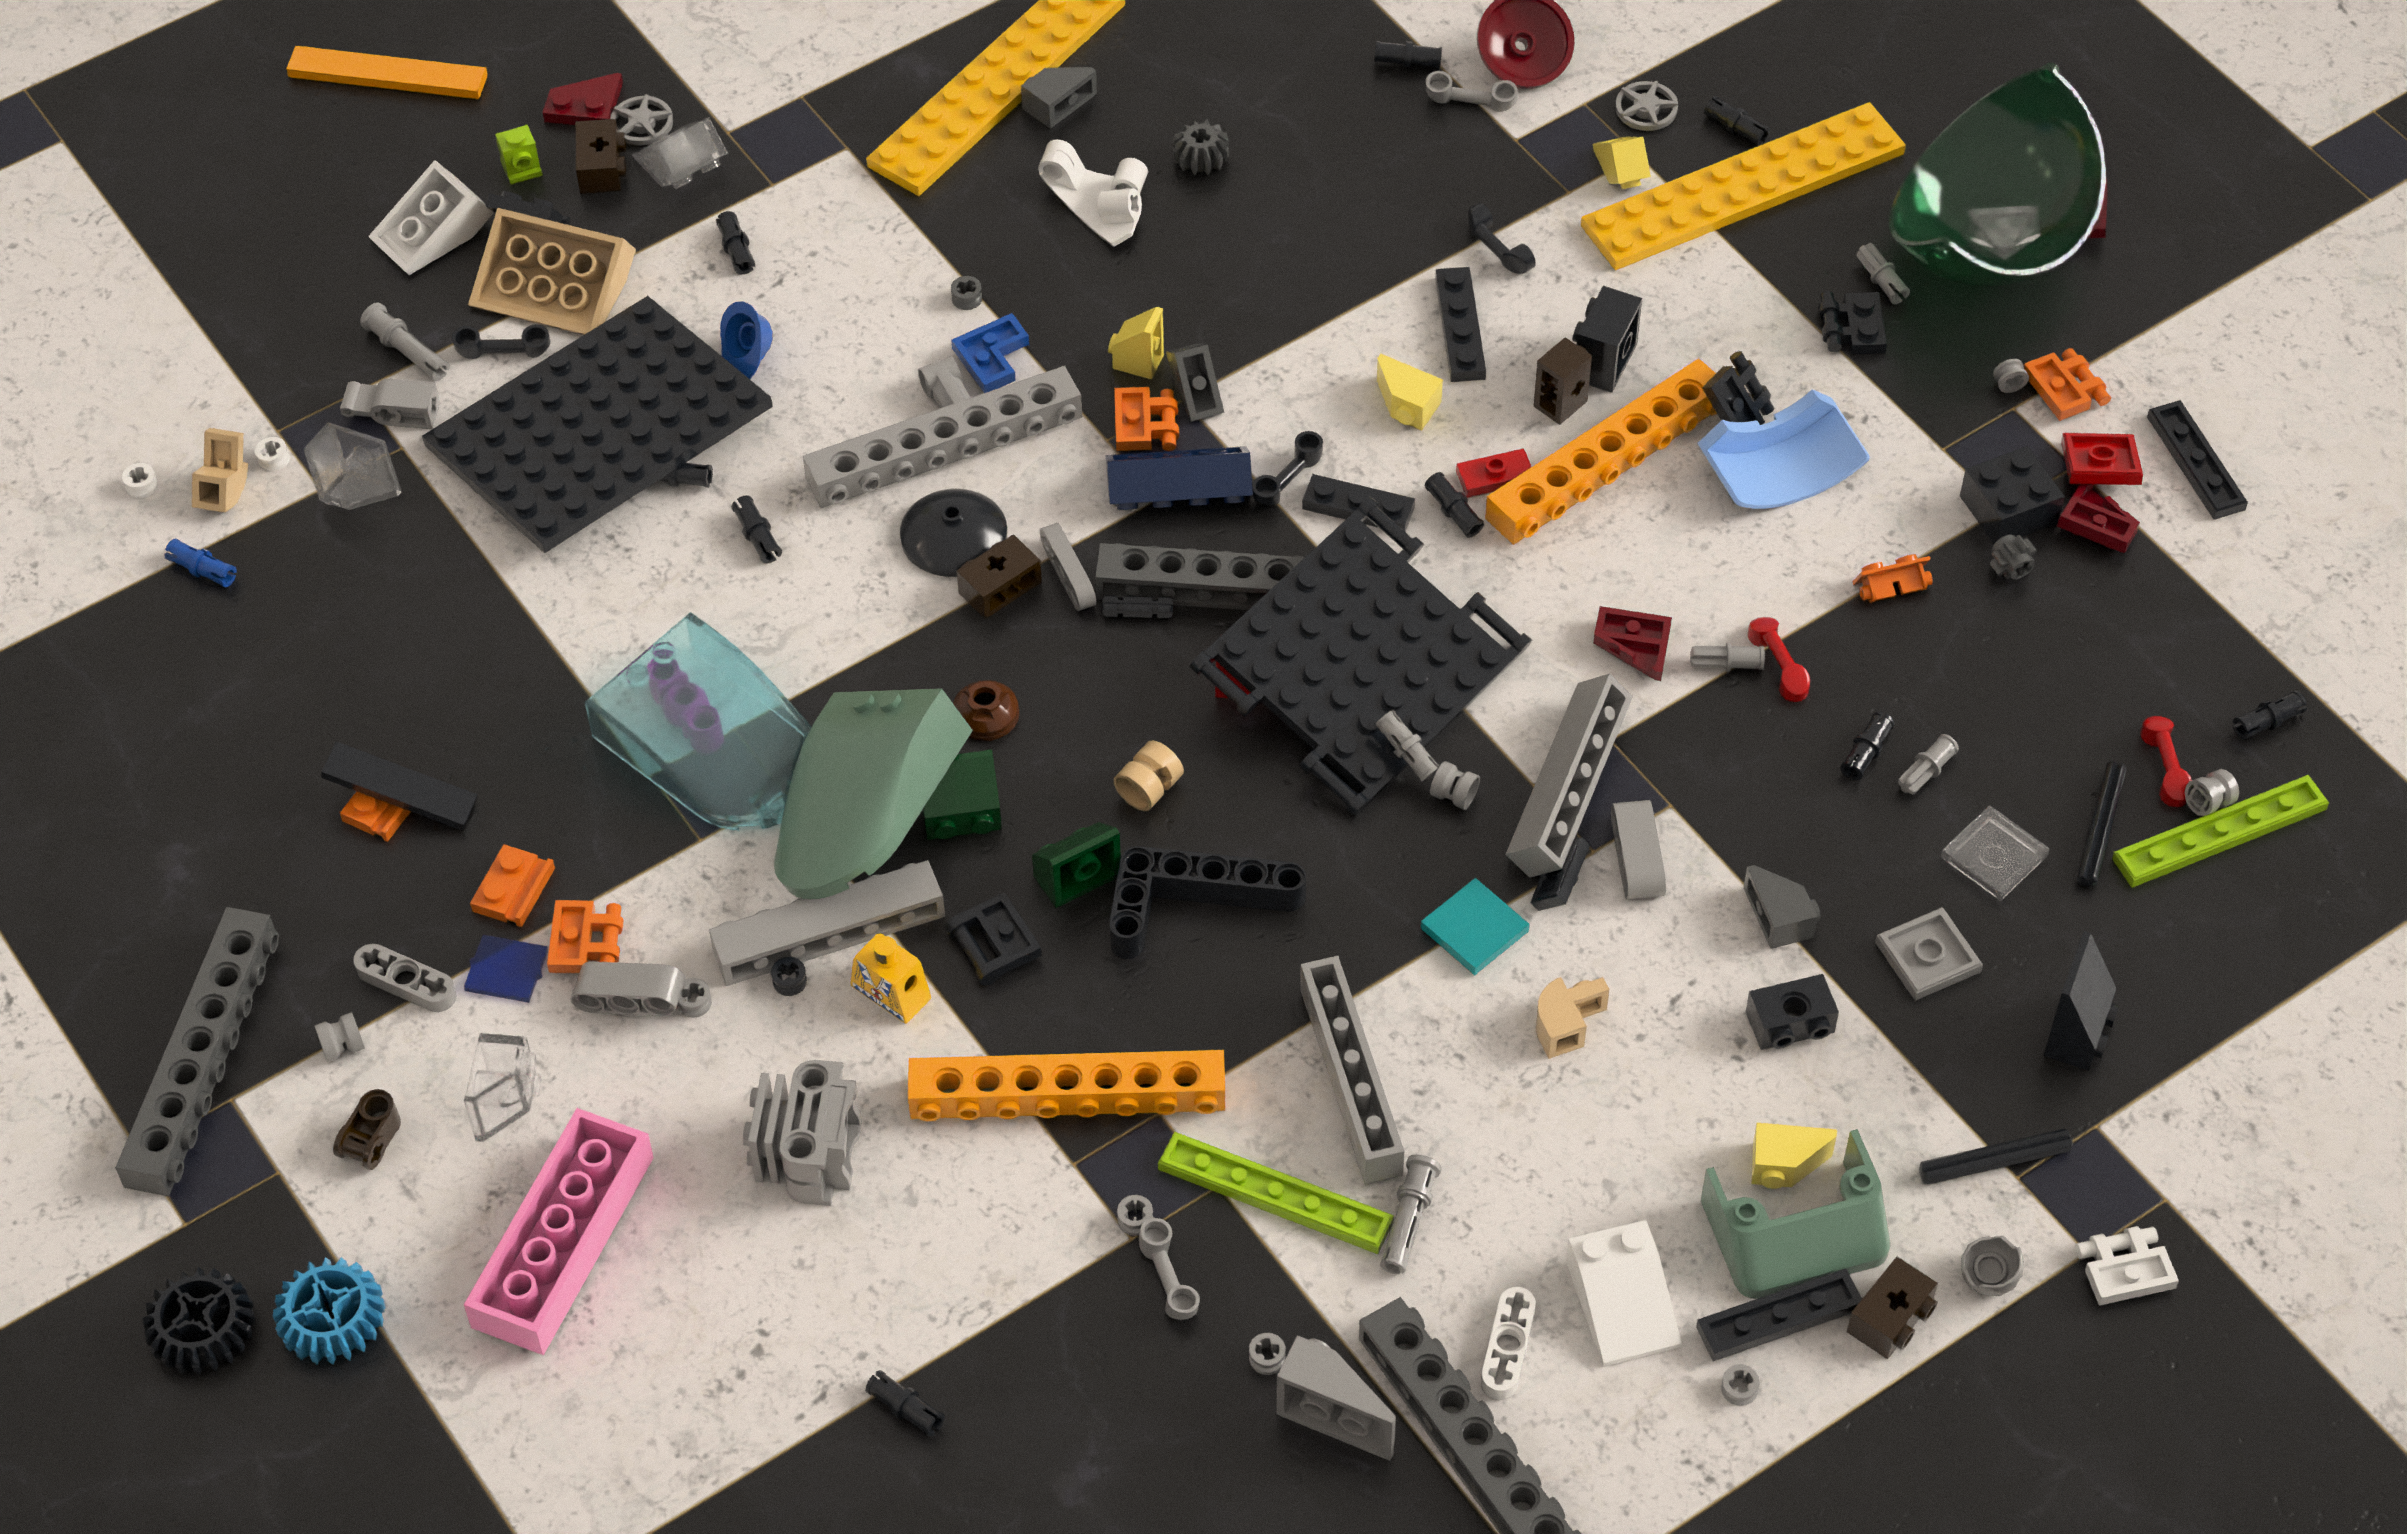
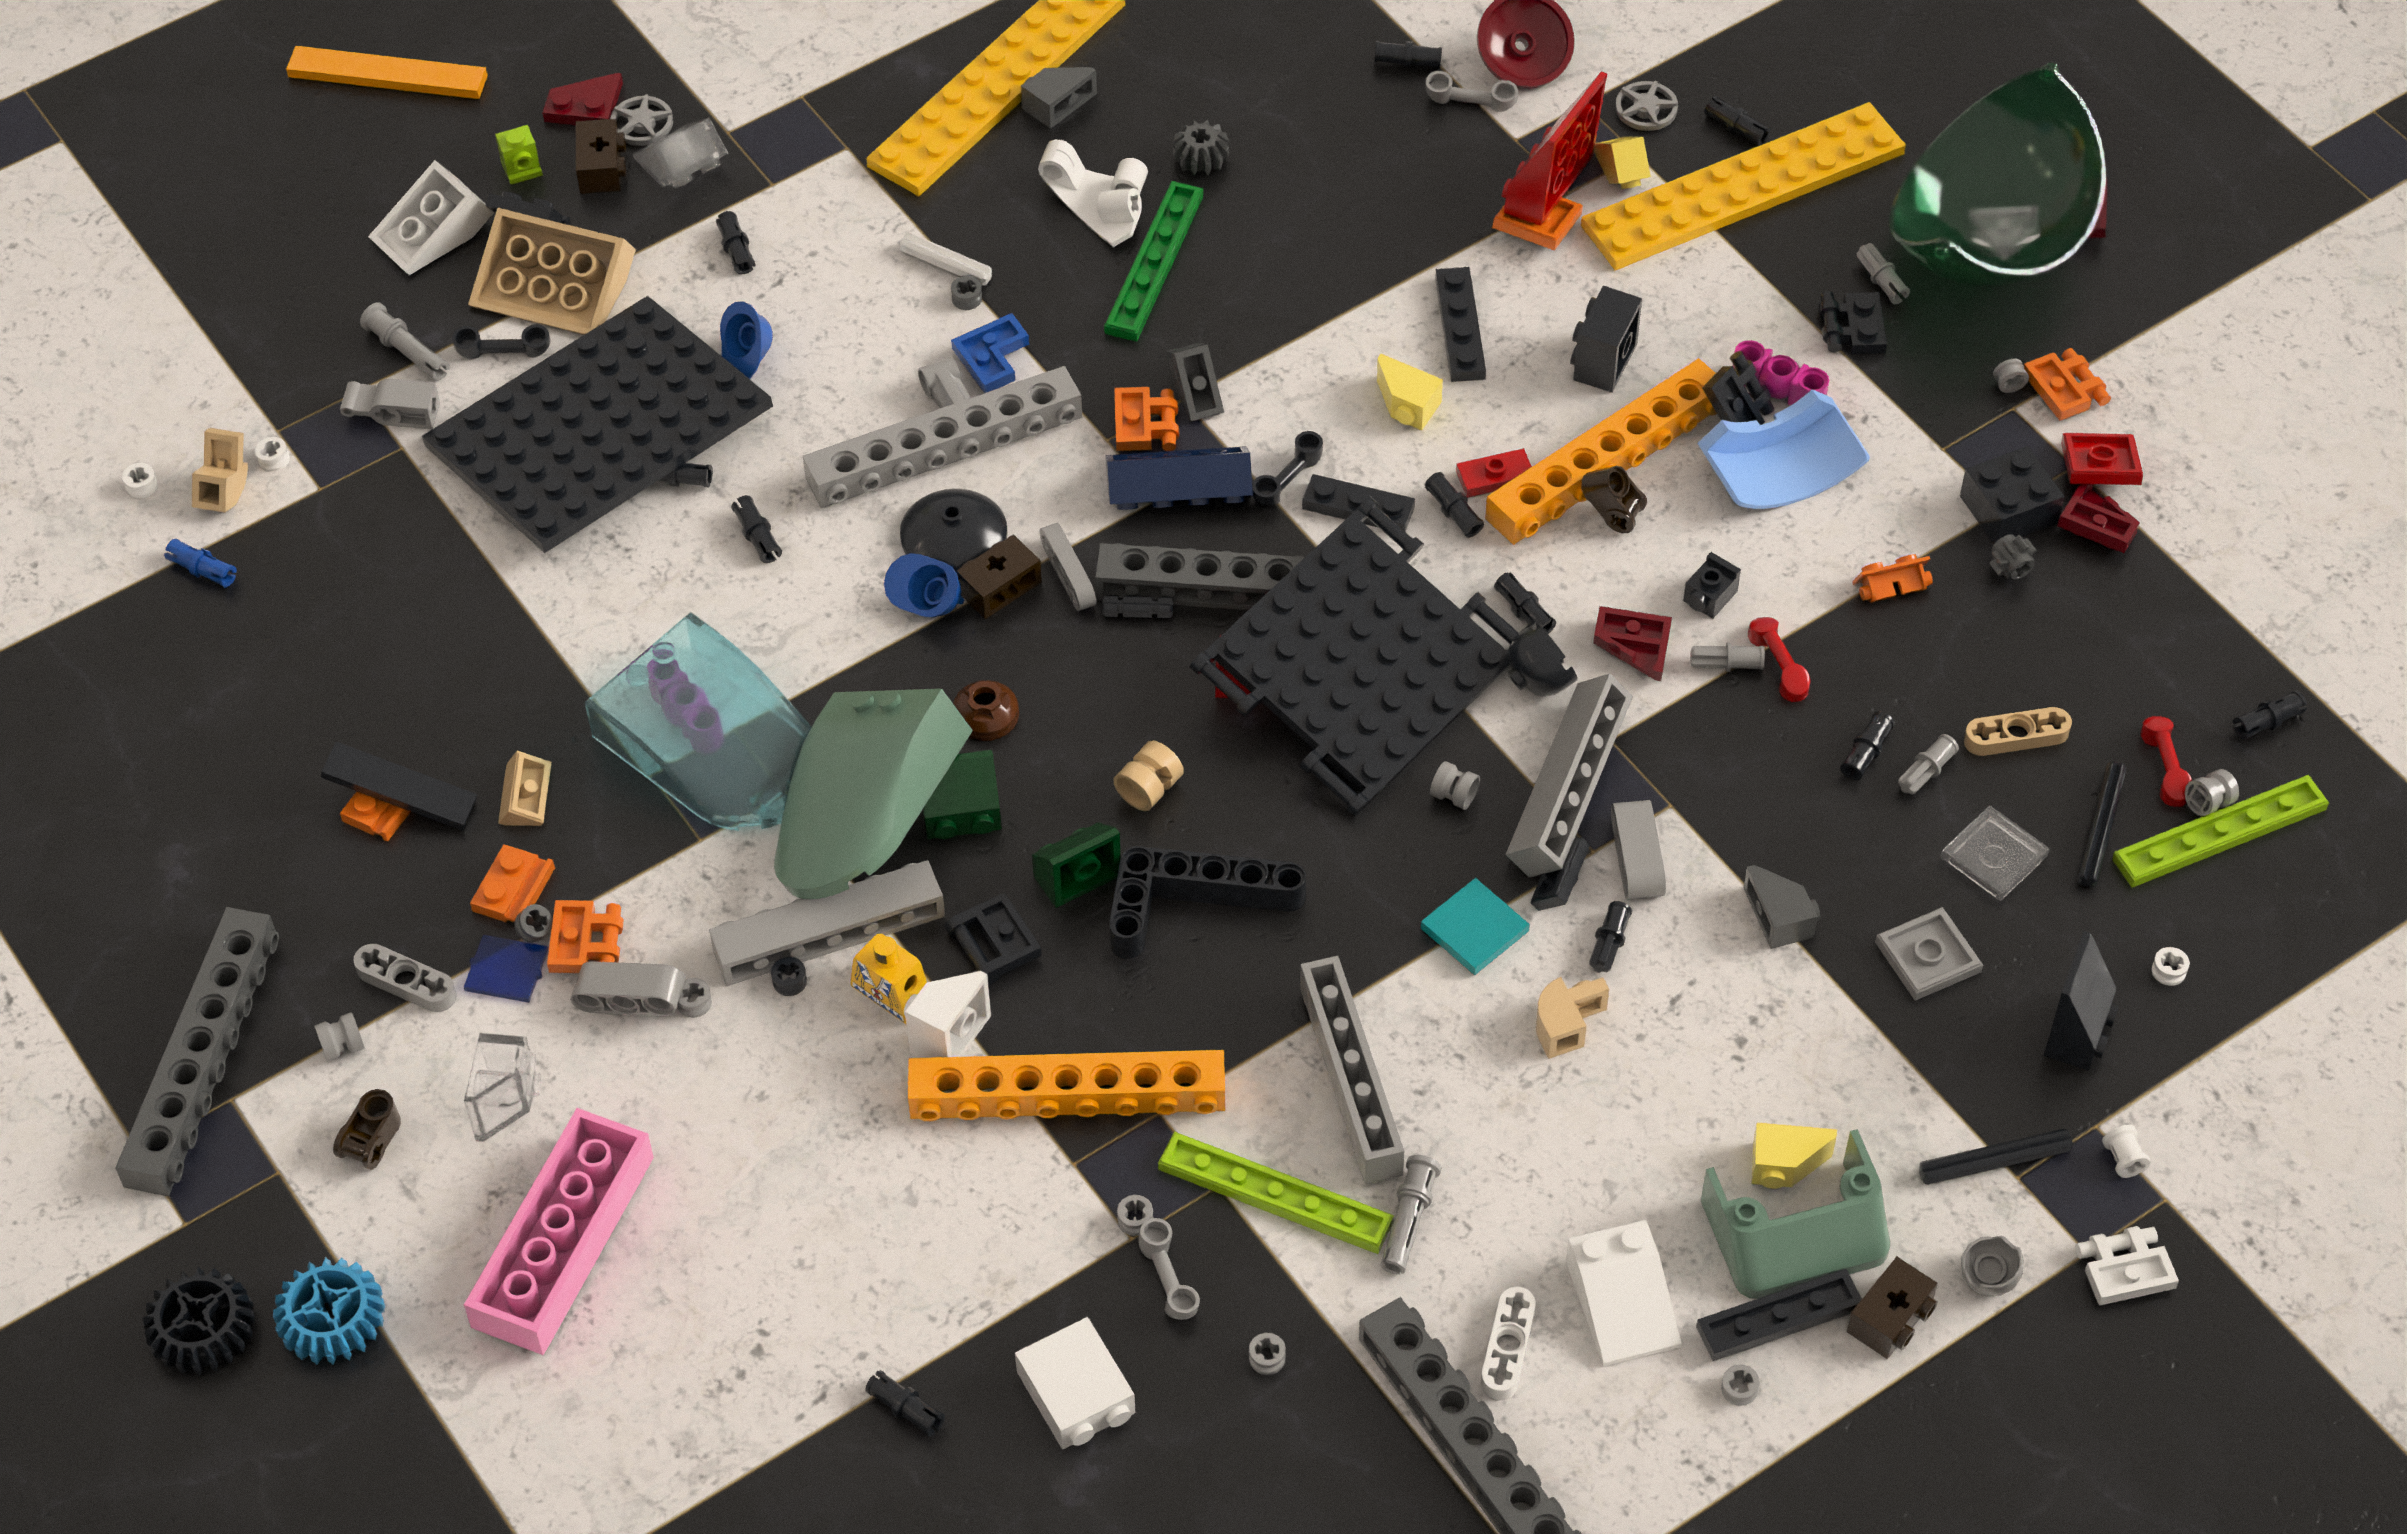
(350, 467): clear slope -> none
(524, 790): none -> tan slope
(539, 914): none -> dark grey bush
(805, 1131): light grey piece -> none
(923, 585): none -> blue piece
(945, 258): none -> white axle
(947, 1015): none -> white slope
(1075, 1383): none -> white brick
(1139, 344): light yellow slope -> none
(1153, 261): none -> green tile
(1331, 1398): light grey slope -> none
(1407, 745): light grey pin -> none
(1517, 260): black bar -> none
(1524, 602): none -> black pin
(1538, 663): none -> black cylinder
(1550, 232): none -> orange plate
(1557, 158): none -> red slope
(1562, 380): dark brown brick -> none
(1610, 936): none -> black axle
(1614, 494): none -> dark brown piece
(1712, 585): none -> black brick
(1783, 374): none -> dark pink piece
(1805, 997): black brick -> none
(2005, 742): none -> tan beam
(2126, 1151): none -> white bush
(2165, 974): none -> white bush
(2197, 459): black tile -> none

